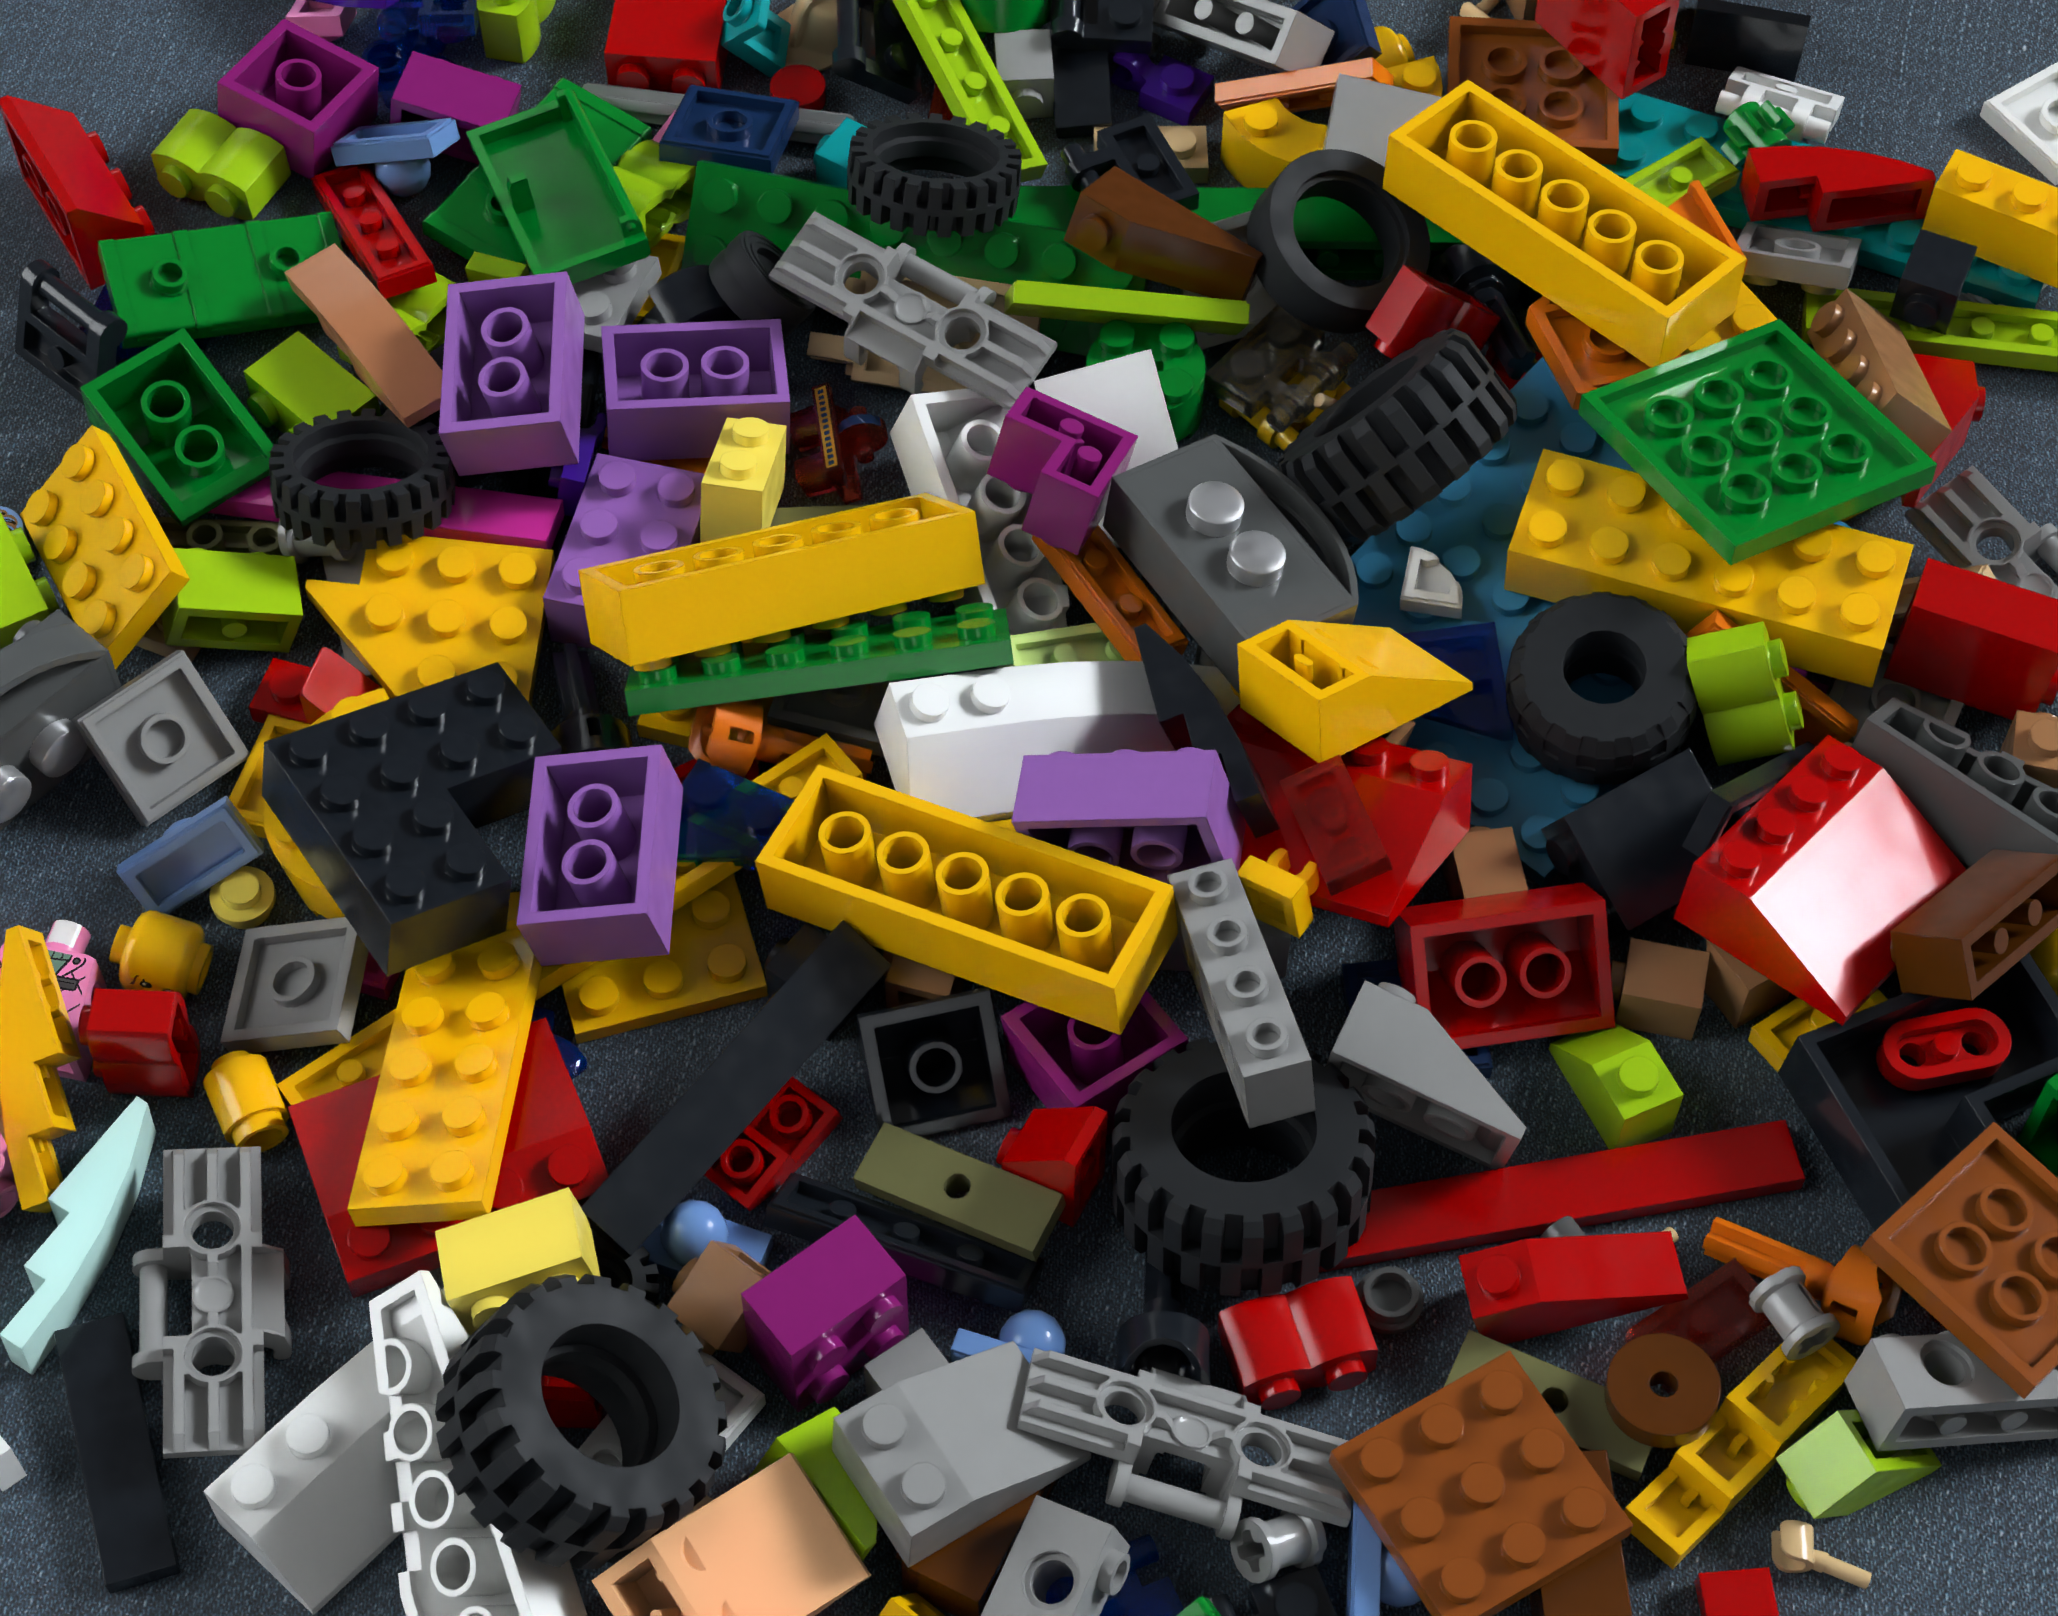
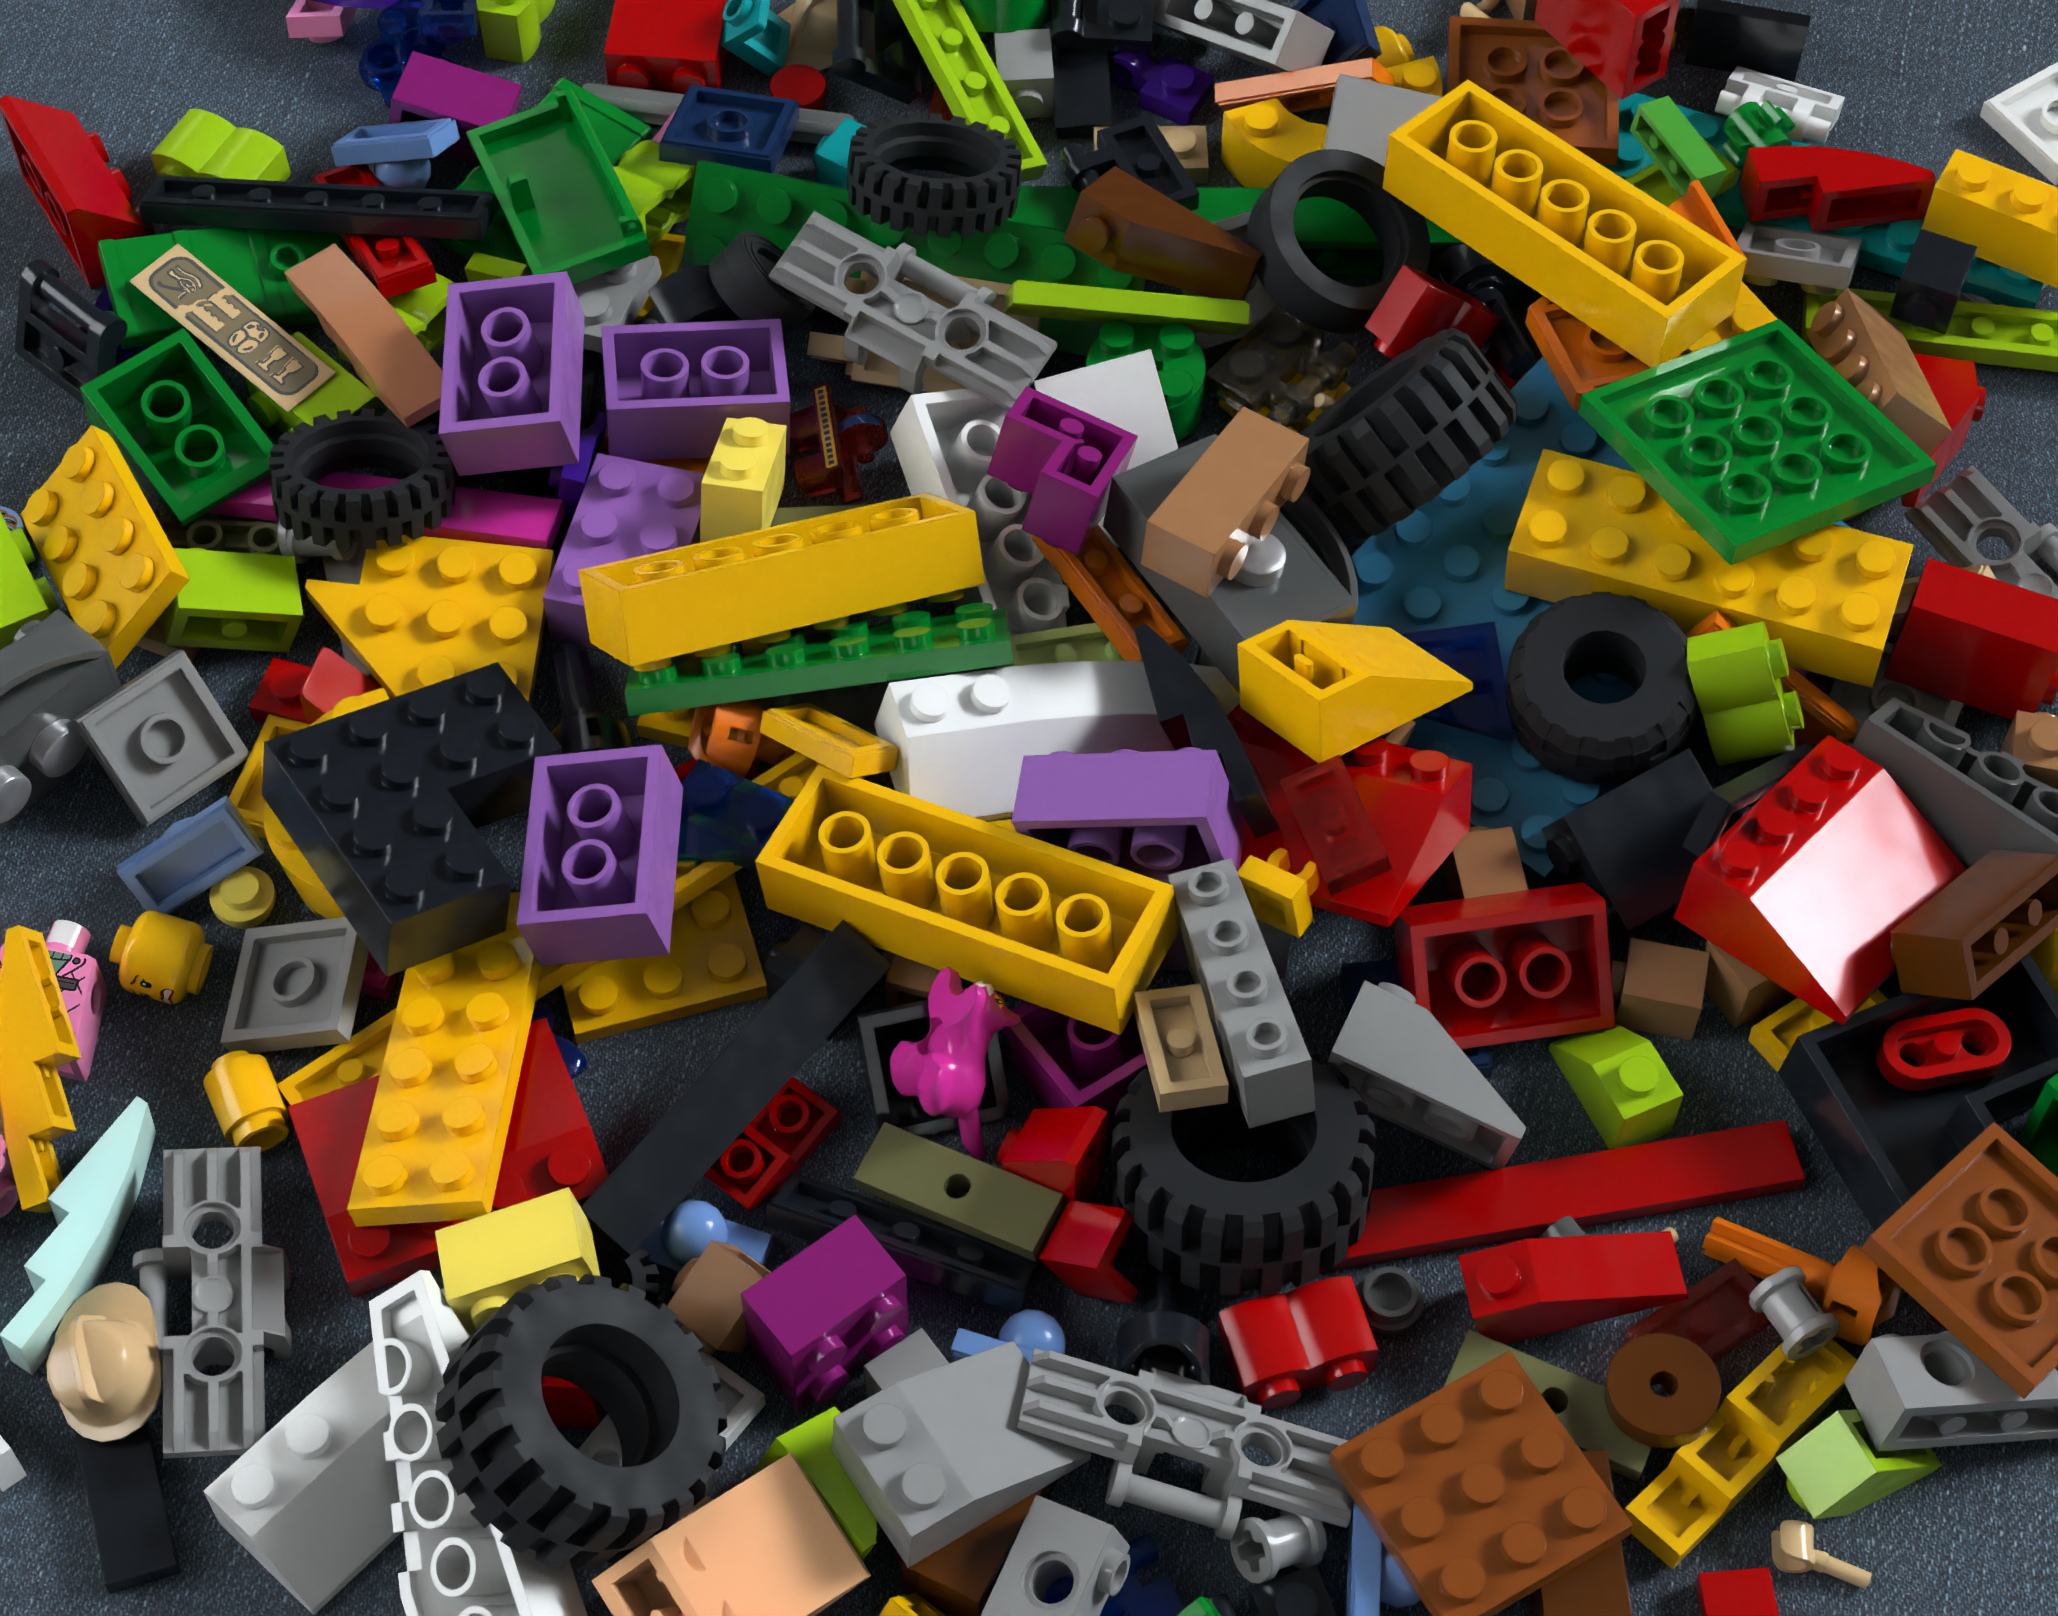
(107, 1363): none -> tan piece
(141, 1042): red brick -> none
(232, 327): none -> sticker
(300, 94): magenta brick -> none
(318, 207): none -> black tile
(829, 740): none -> yellow tile
(950, 1061): none -> dark pink animal
(1086, 1248): none -> red panel
(1180, 1048): none -> tan plate
(1226, 502): none -> medium nougat brick
(1430, 586): white tile -> none
(1677, 146): none -> bright green piece

